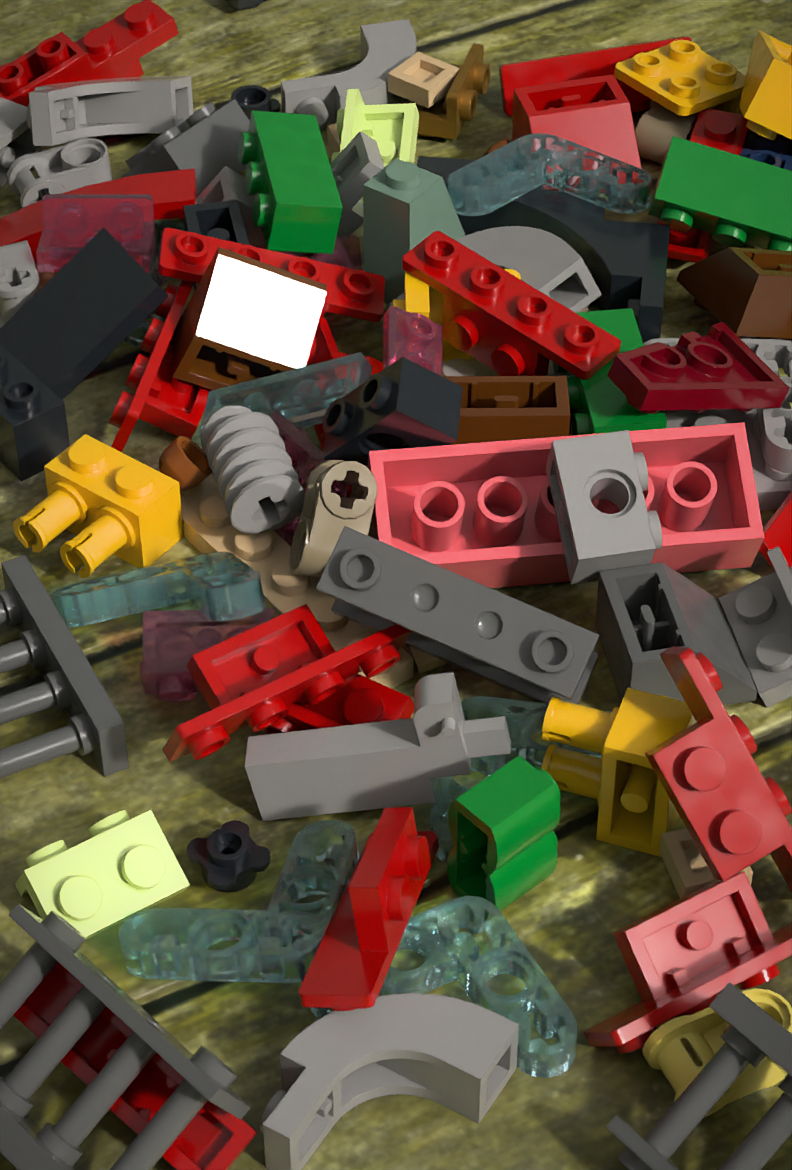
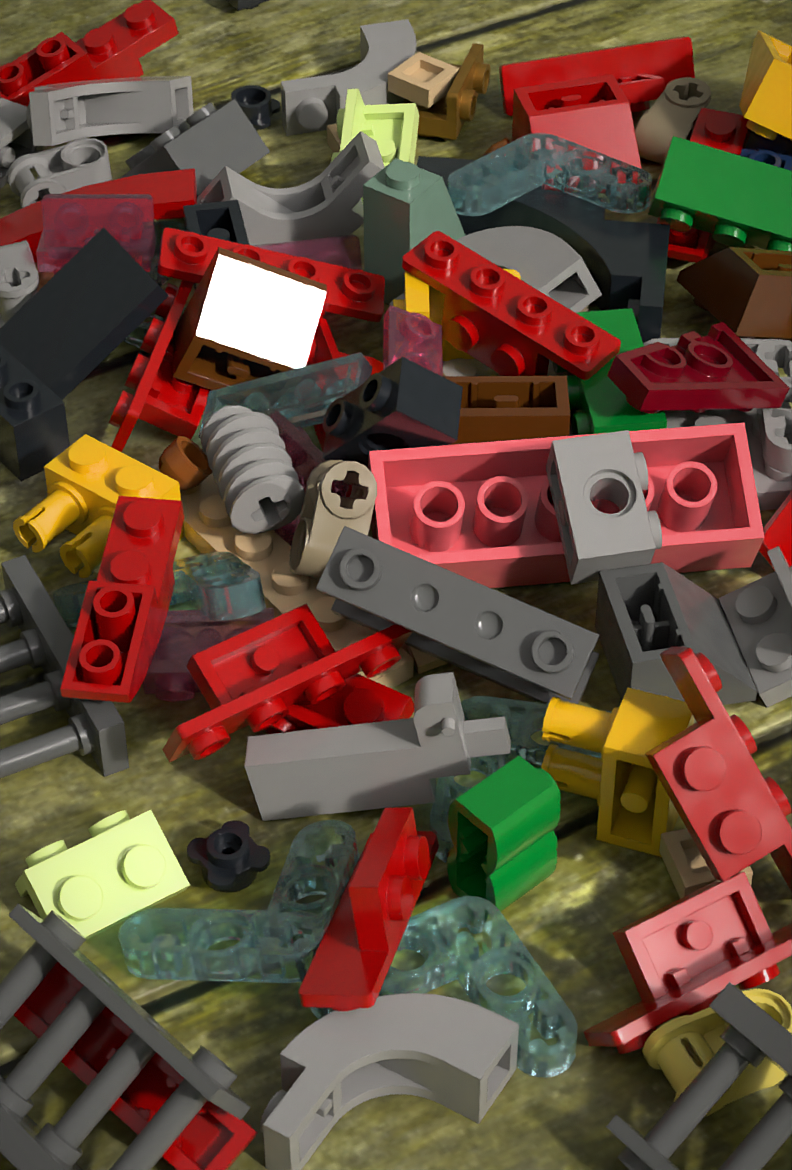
(126, 603): none -> red slope
(290, 182): green brick -> none
(684, 79): yellow bracket -> none

